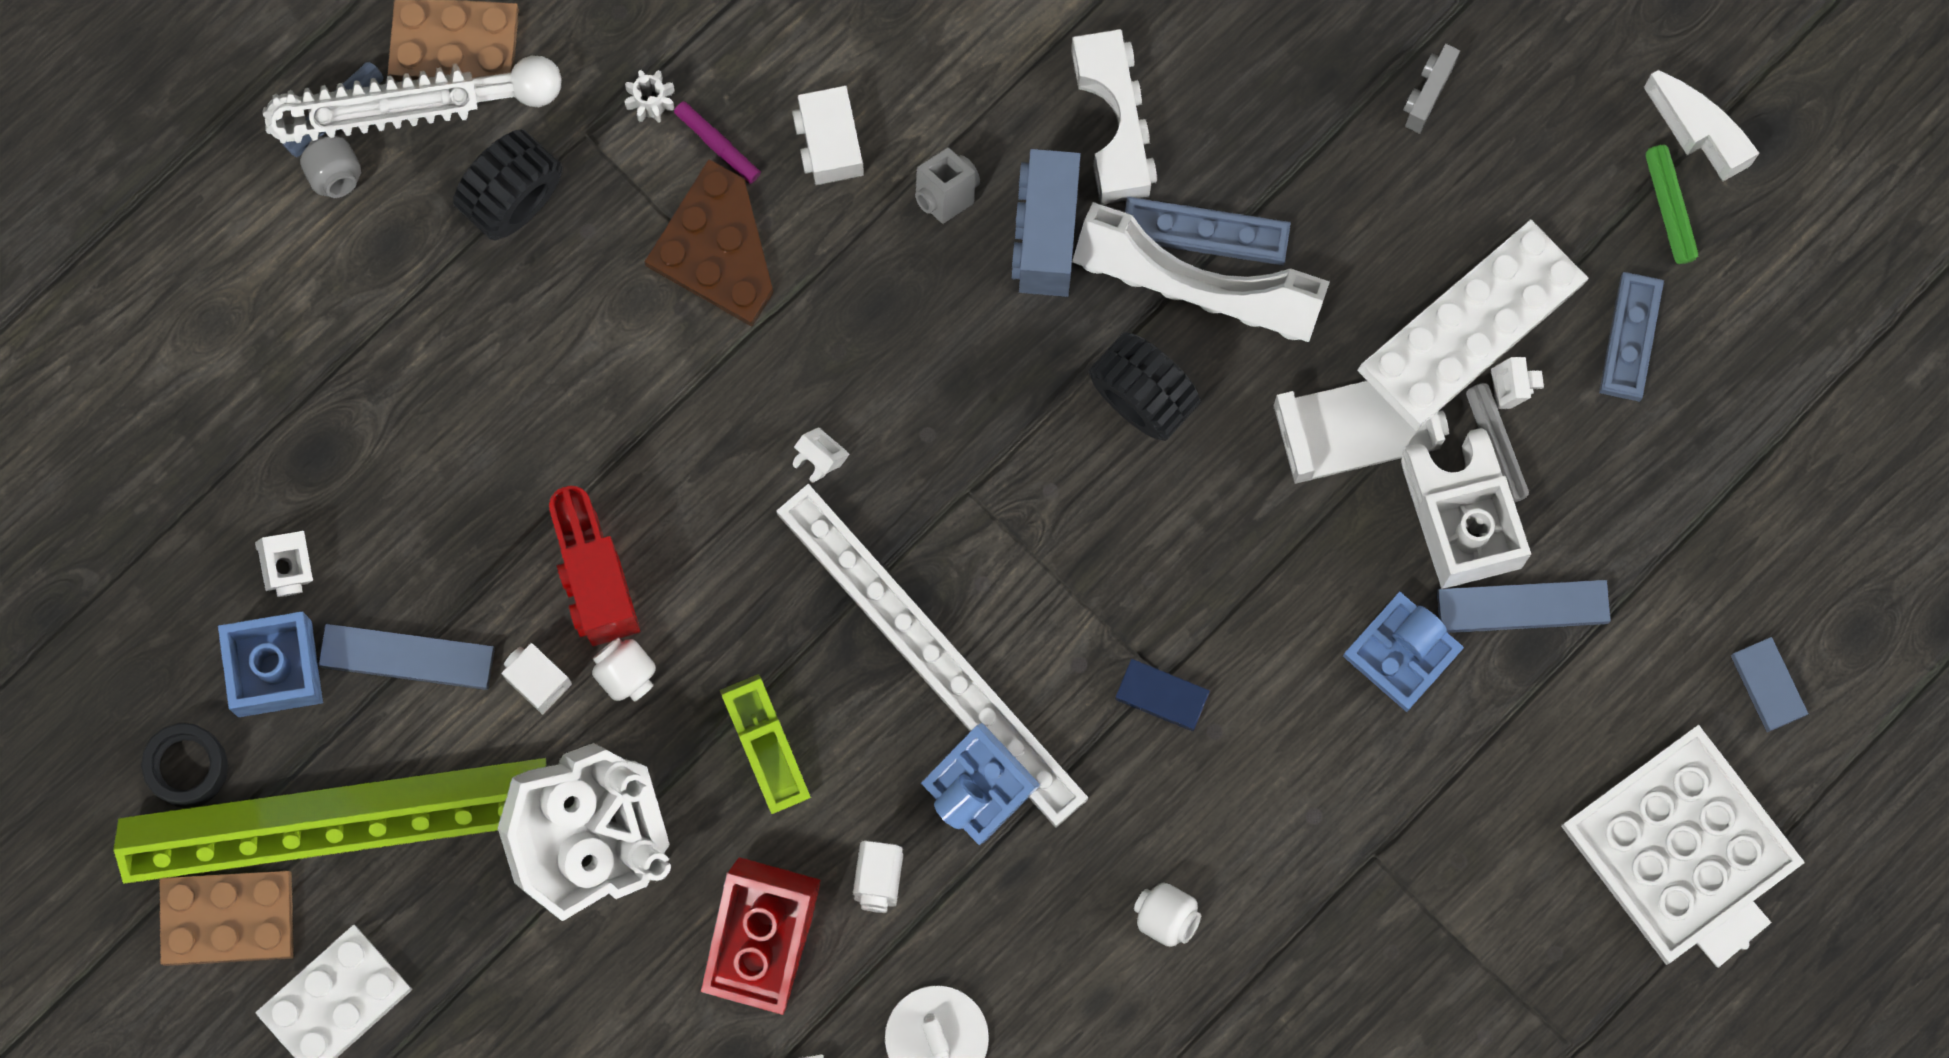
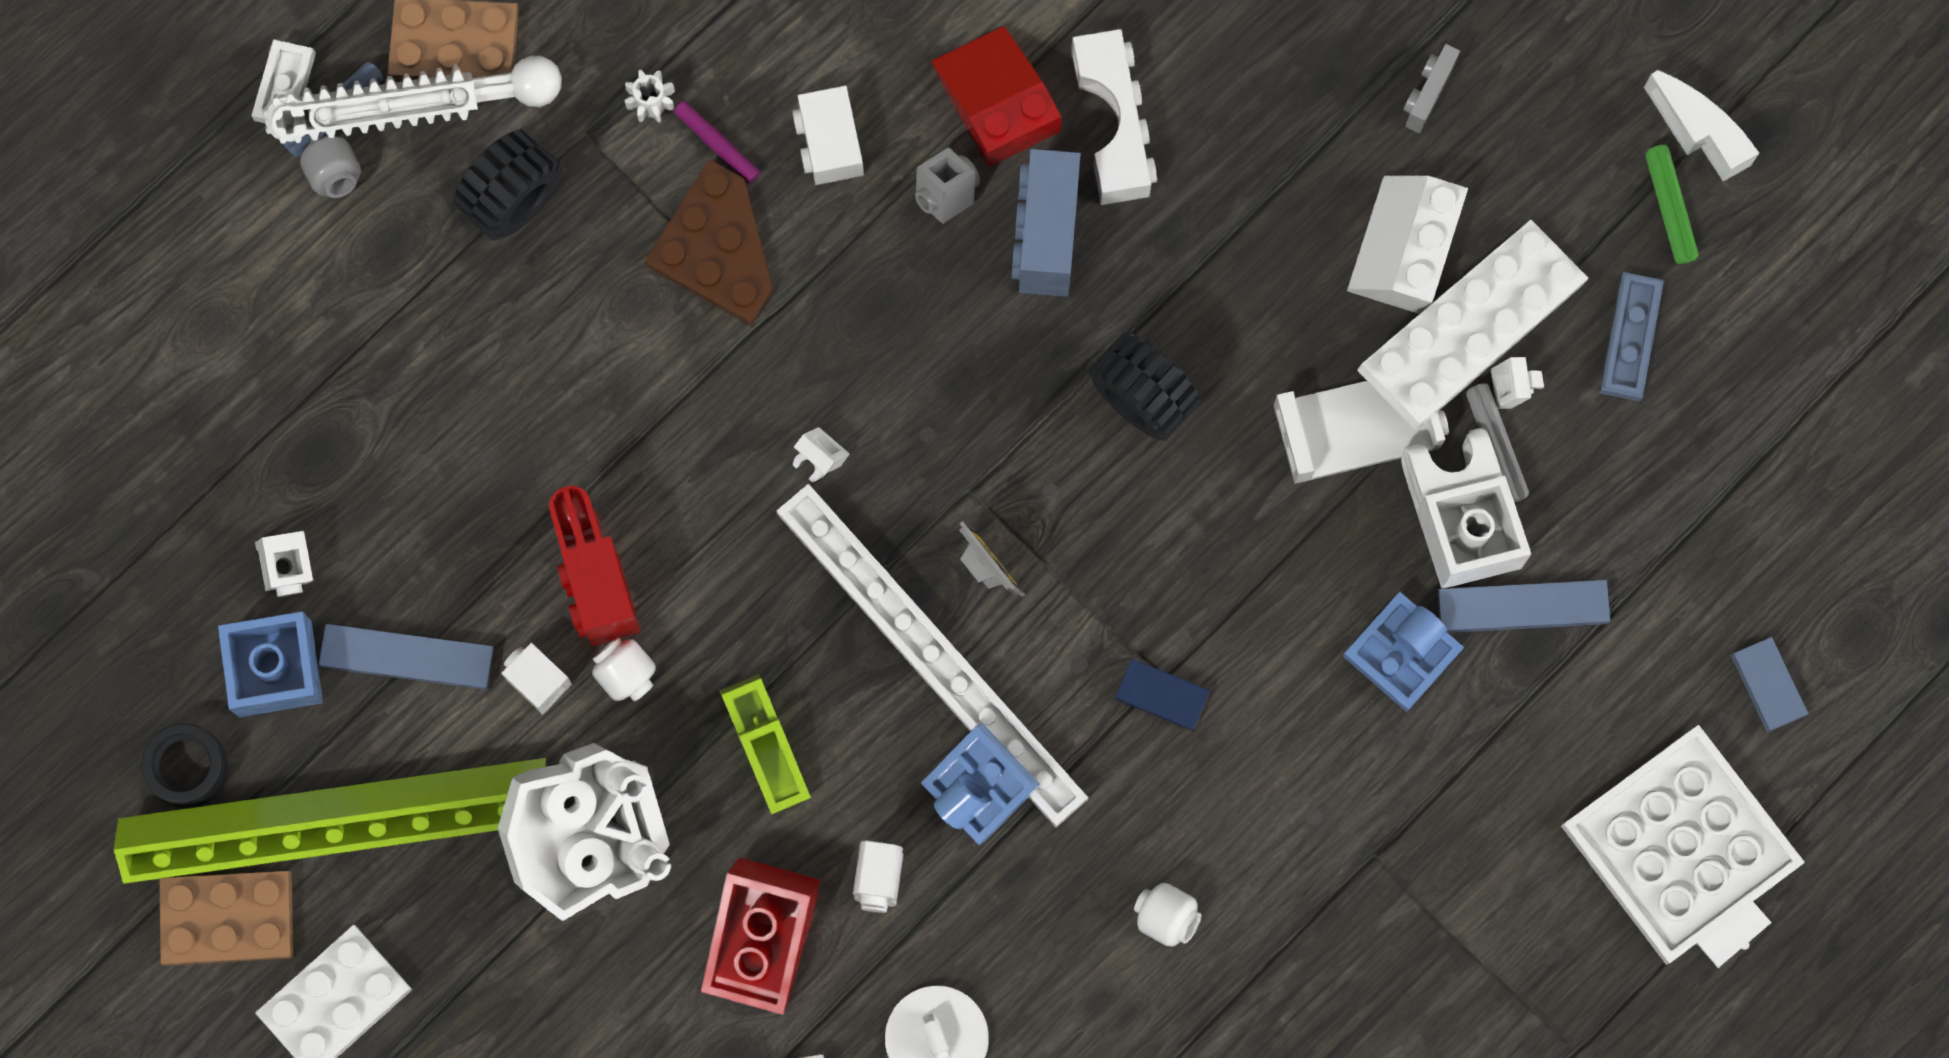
(285, 70): none -> white plate
(984, 564): none -> light grey piece
(998, 96): none -> red slope
(1212, 231): sand blue tile -> none
(1278, 301): white arch -> none
(1407, 241): none -> white slope

